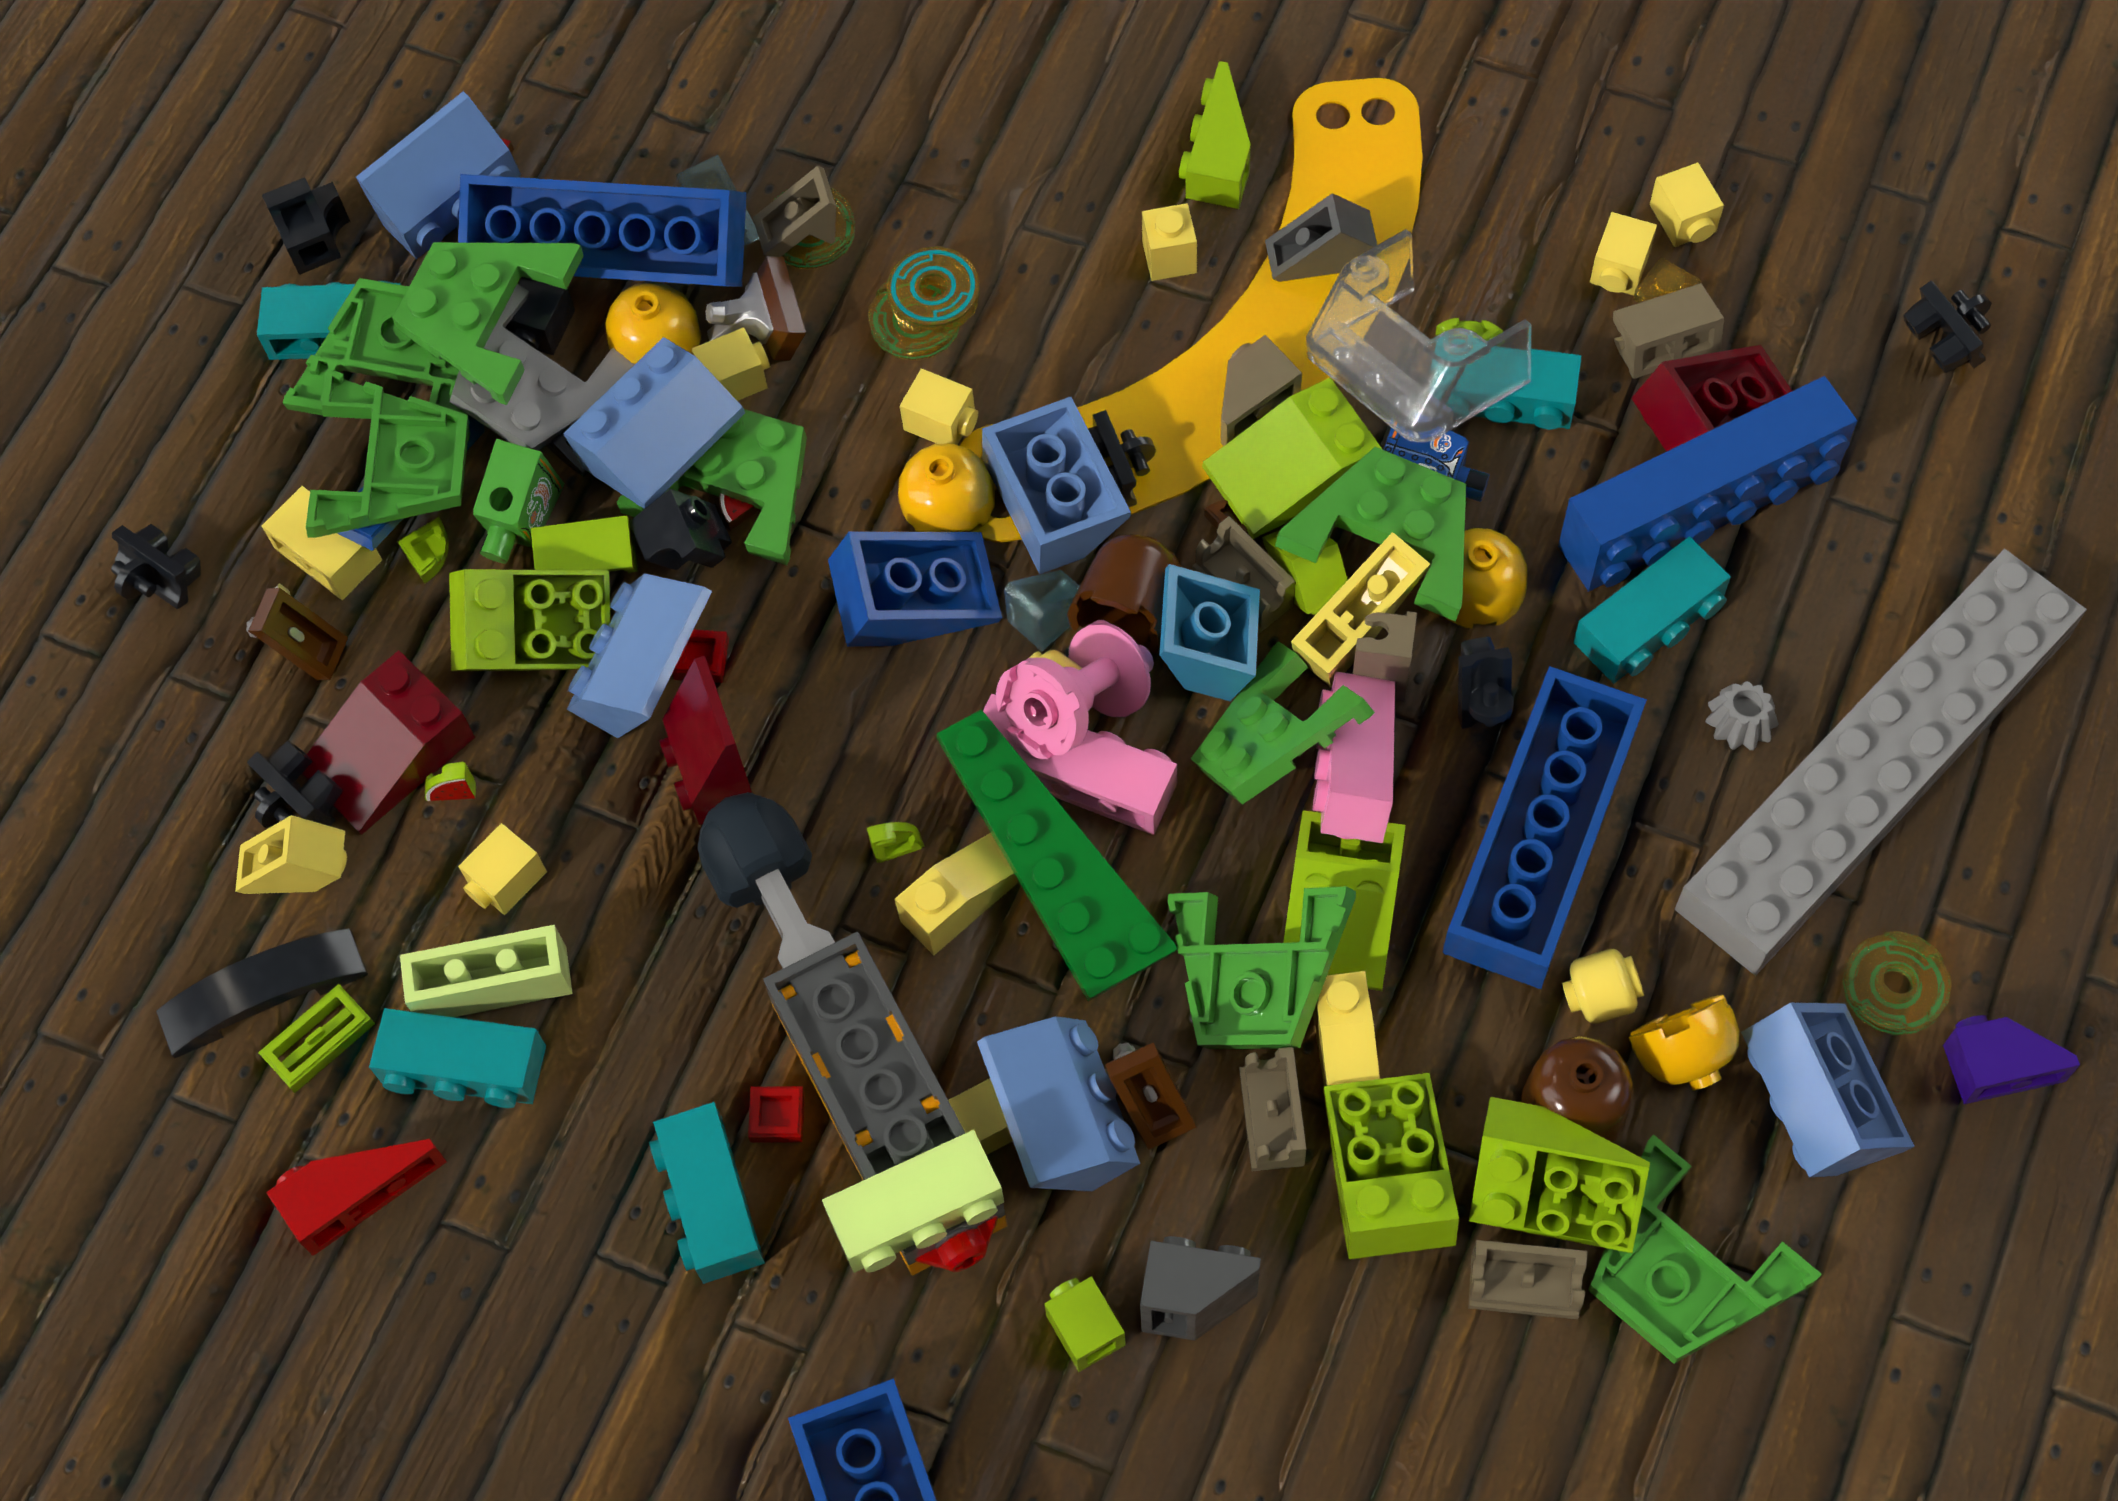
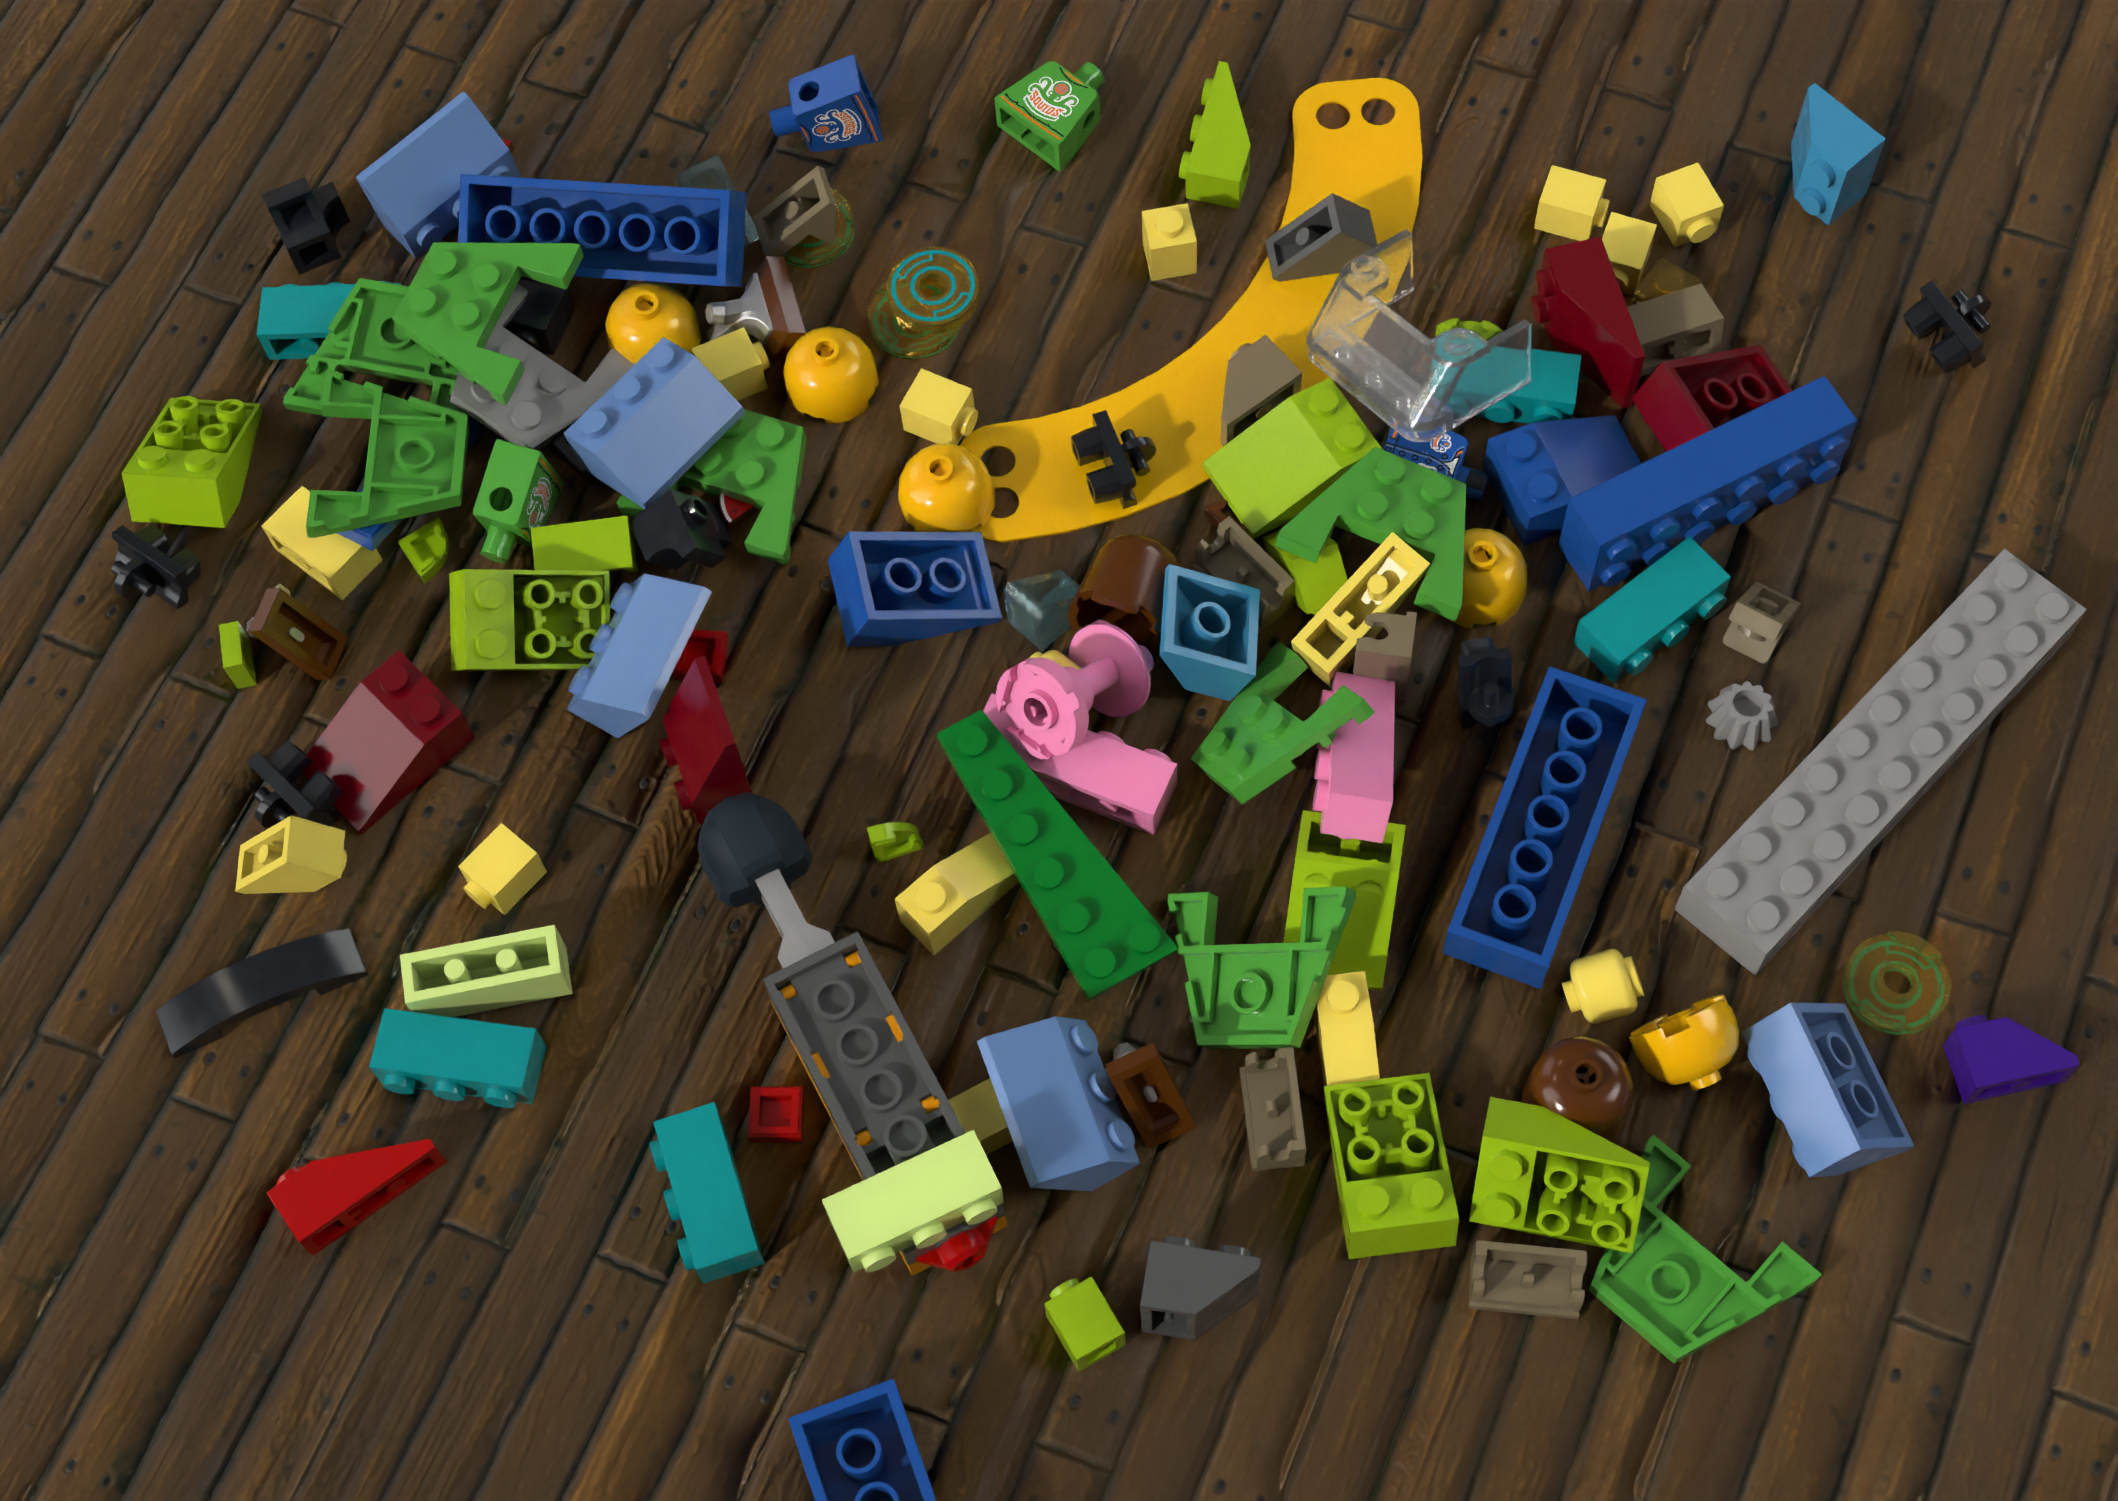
(192, 462): none -> lime slope
(237, 655): none -> lime tile
(326, 1053): lime tile -> none
(452, 784): tile -> none
(830, 108): none -> blue torso
(830, 375): none -> yellow cylinder
(1052, 110): none -> bright green torso
(1053, 483): medium blue slope -> none
(1550, 462): none -> blue slope
(1571, 204): none -> light yellow brick
(1589, 317): none -> dark red slope
(1759, 622): none -> dark tan slope
(1831, 156): none -> dark azure slope

